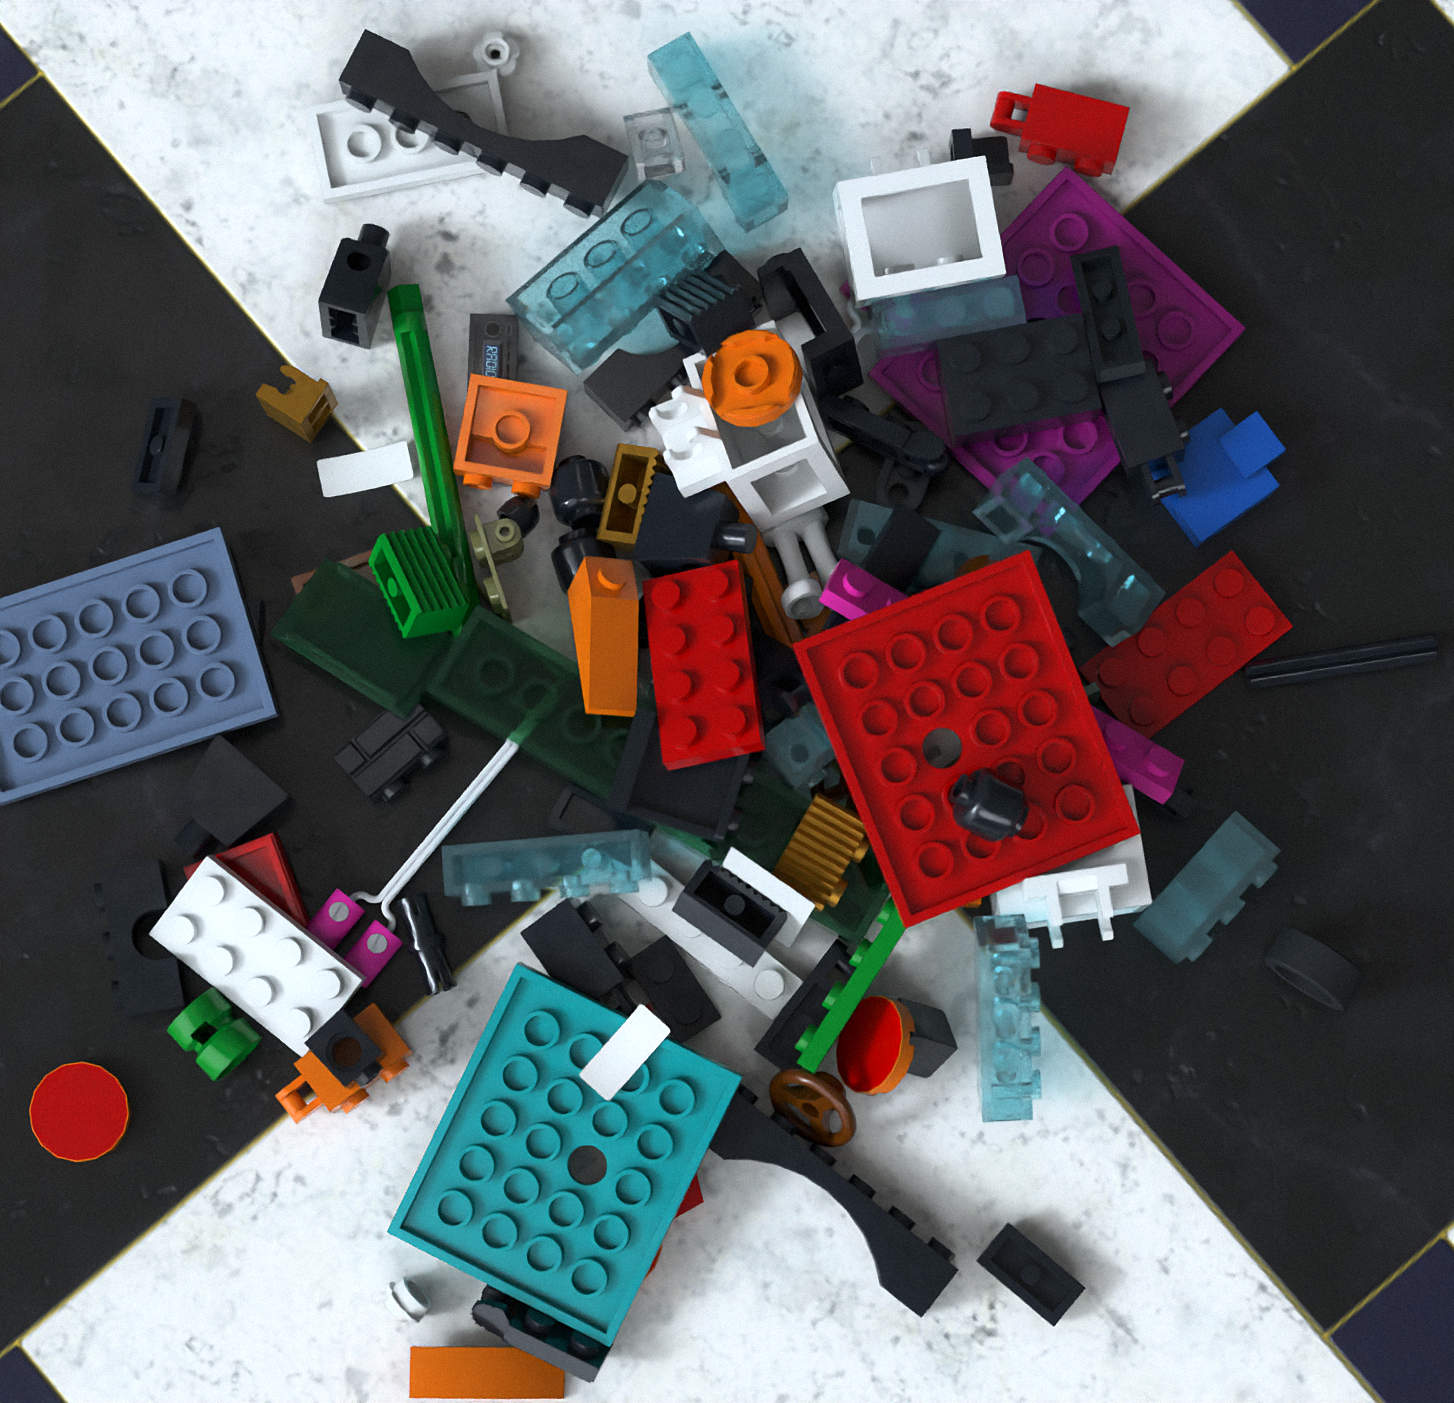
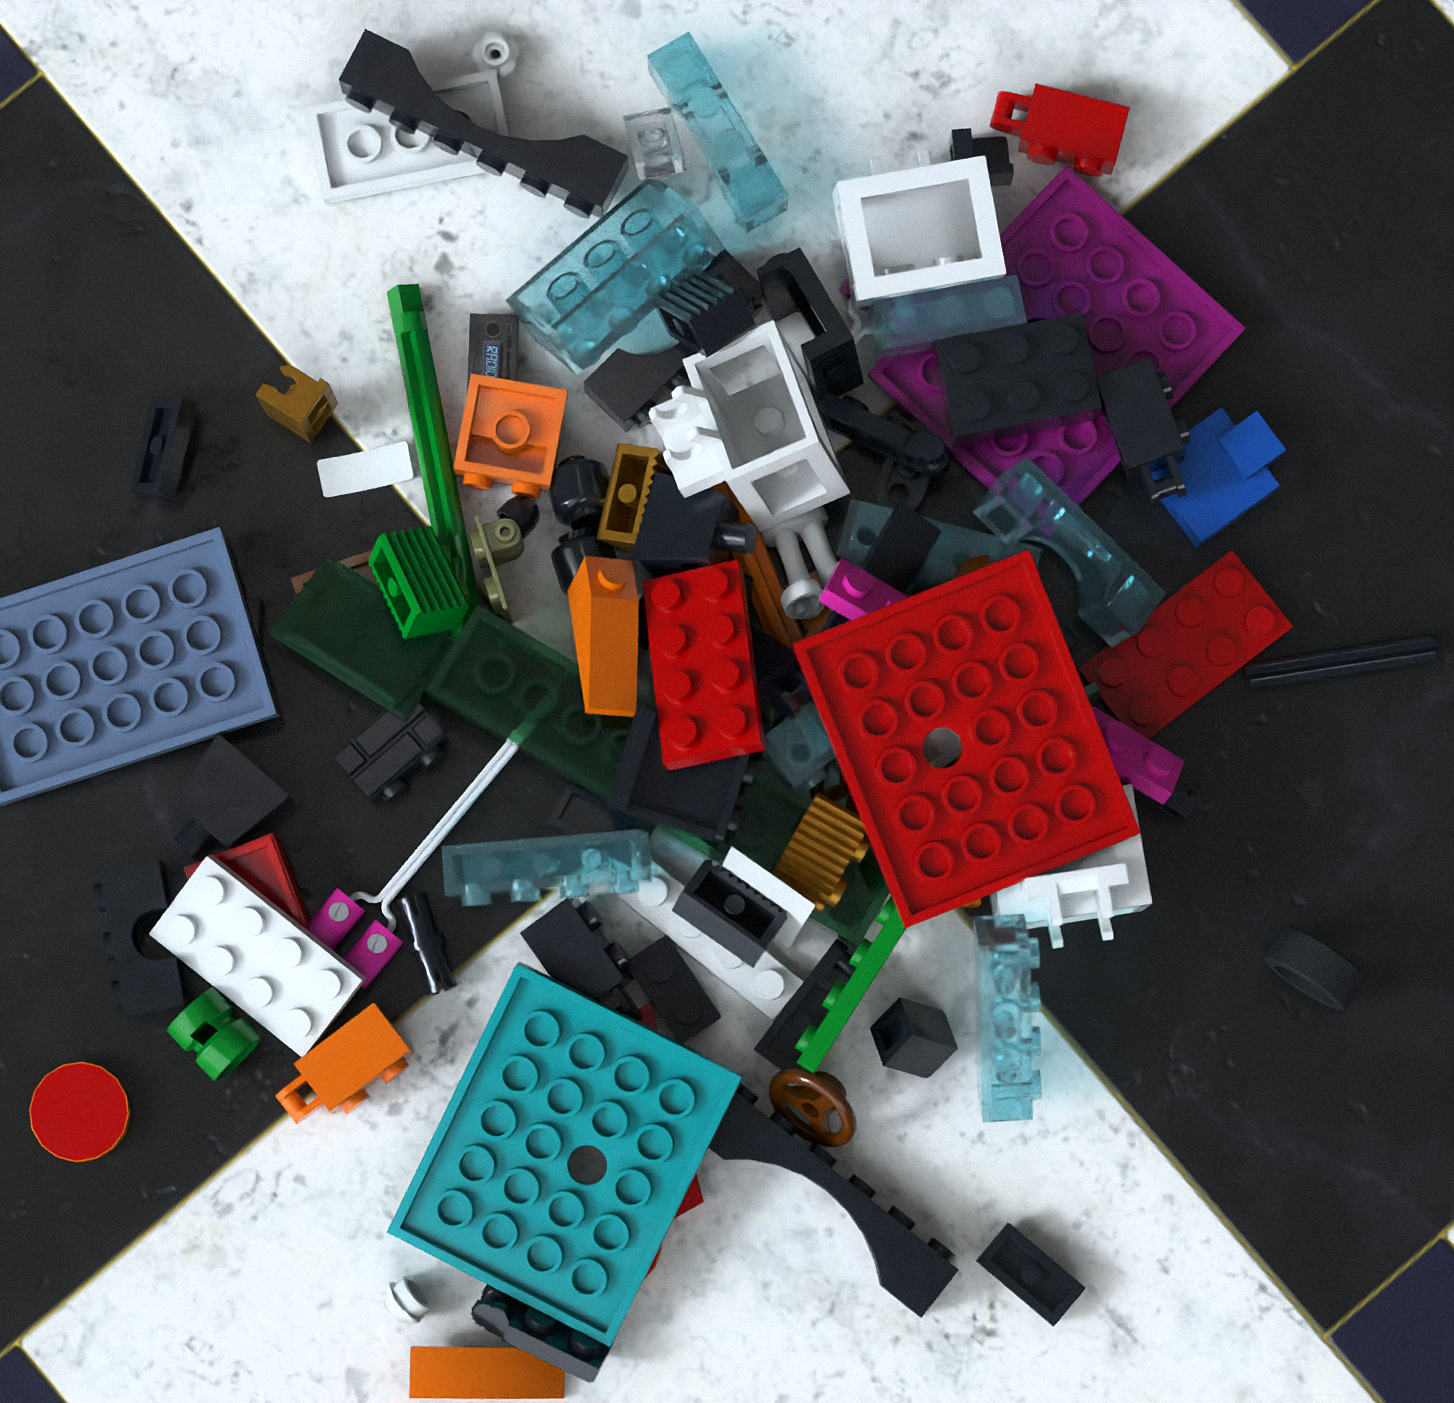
(331, 1034): black brick -> none
(356, 287): black torso -> none
(625, 1052): white sticker -> none
(752, 378): orange tile -> none
(875, 1046): red tile -> none
(989, 804): black head -> none
(1107, 314): black plate -> none
(1208, 889): clear light blue brick -> none

